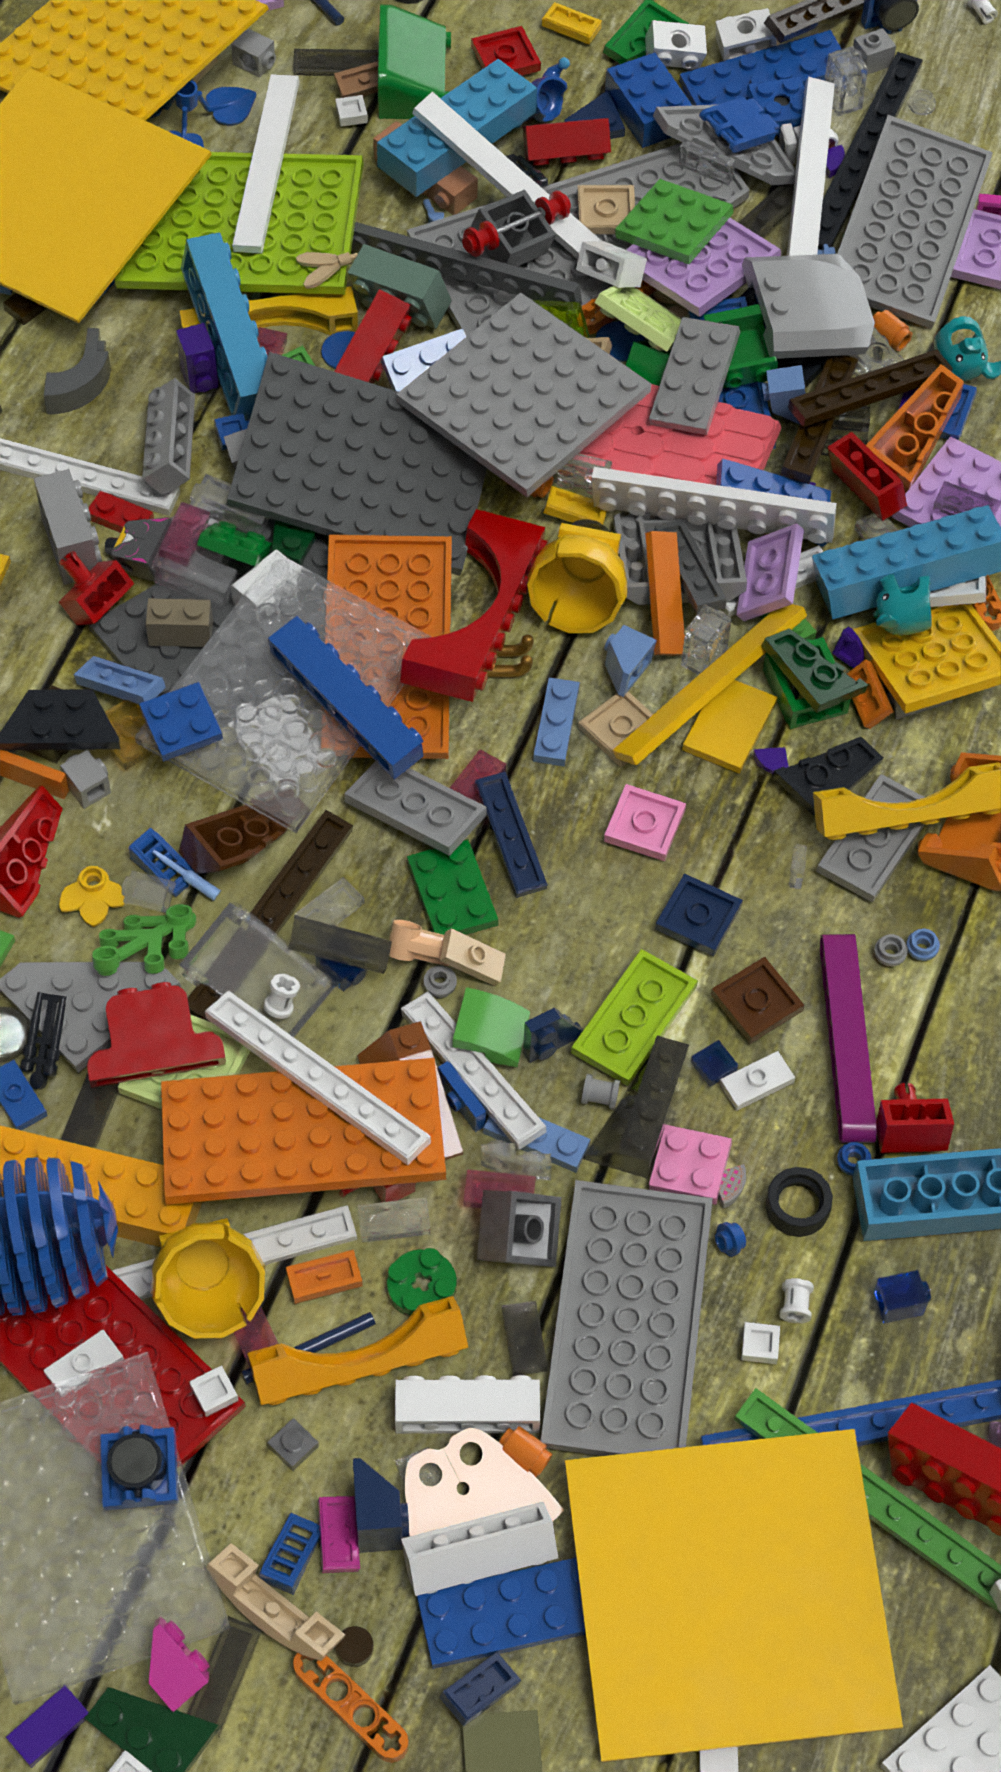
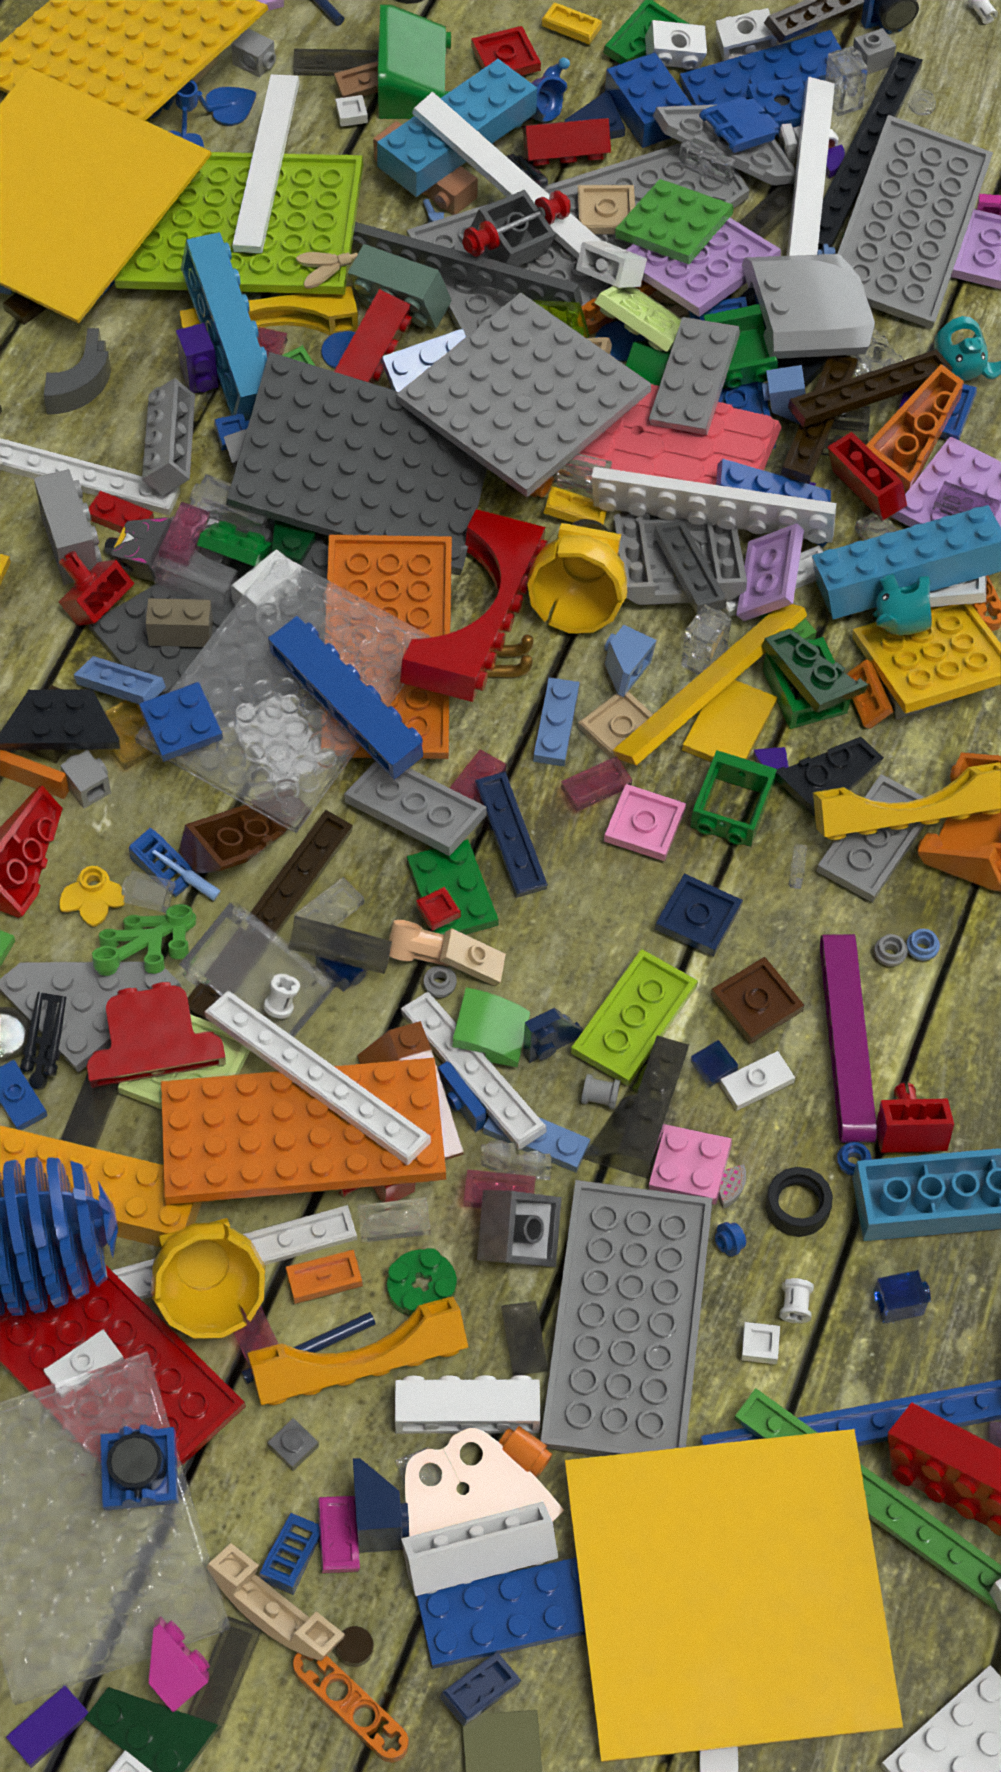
(213, 1391): white plate -> none
(438, 909): none -> red tile
(596, 783): none -> clear pink plate
(665, 592): orange tile -> none
(740, 773): none -> green window
(849, 648): dark purple tile -> none
(893, 329): orange brick -> none

